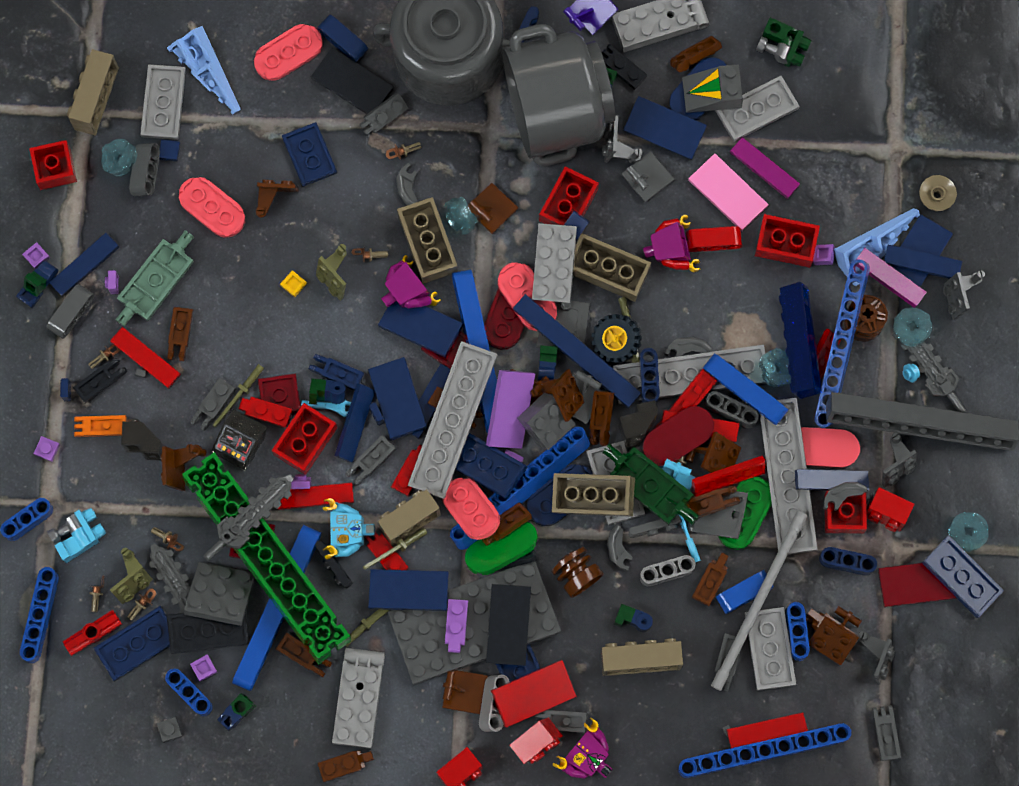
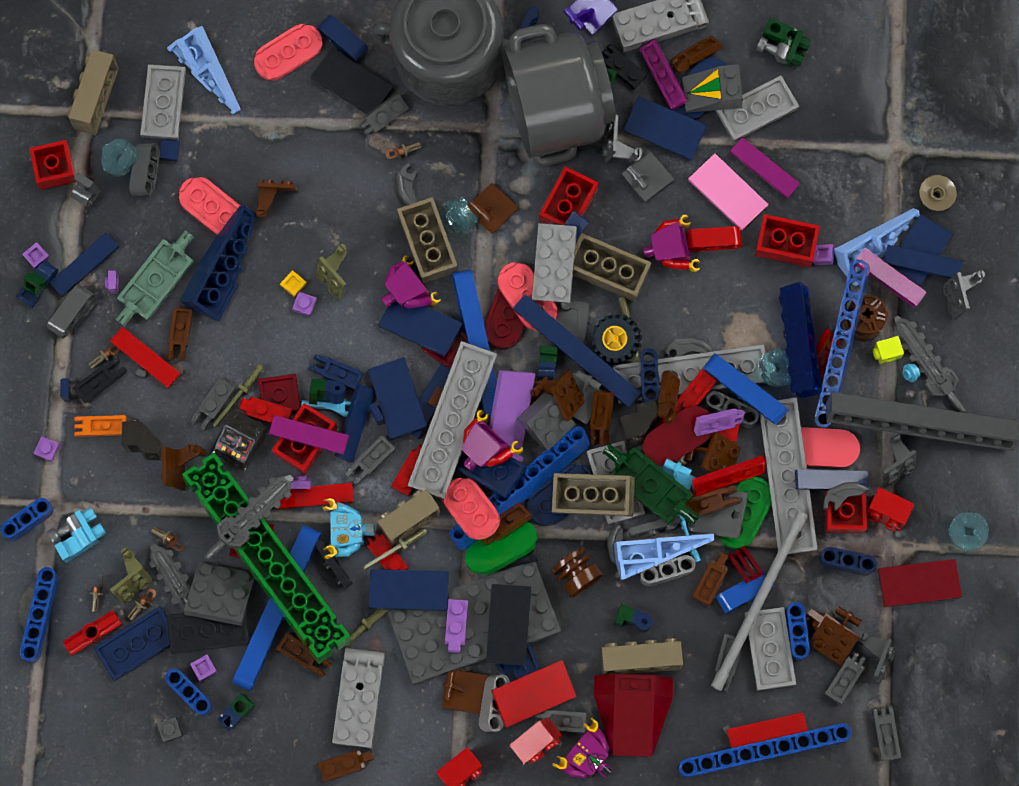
(85, 190): none -> dark grey plate
(218, 270): none -> dark blue wedge
(304, 304): none -> medium lavender plate
(309, 154): dark blue tile -> none
(309, 435): none -> magenta tile
(369, 254): piece -> none
(485, 445): none -> magenta torso
(633, 711): none -> dark red wedge
(640, 555): none -> light blue wedge
(663, 75): none -> magenta tile
(668, 396): none -> reddish brown hinge
(718, 421): none -> medium lavender hinge
(739, 554): none -> dark red tile
(845, 679): none -> dark grey hinge
(888, 350): none -> neon yellow brick
(909, 316): clear light blue plate -> none
(962, 576): tile -> none

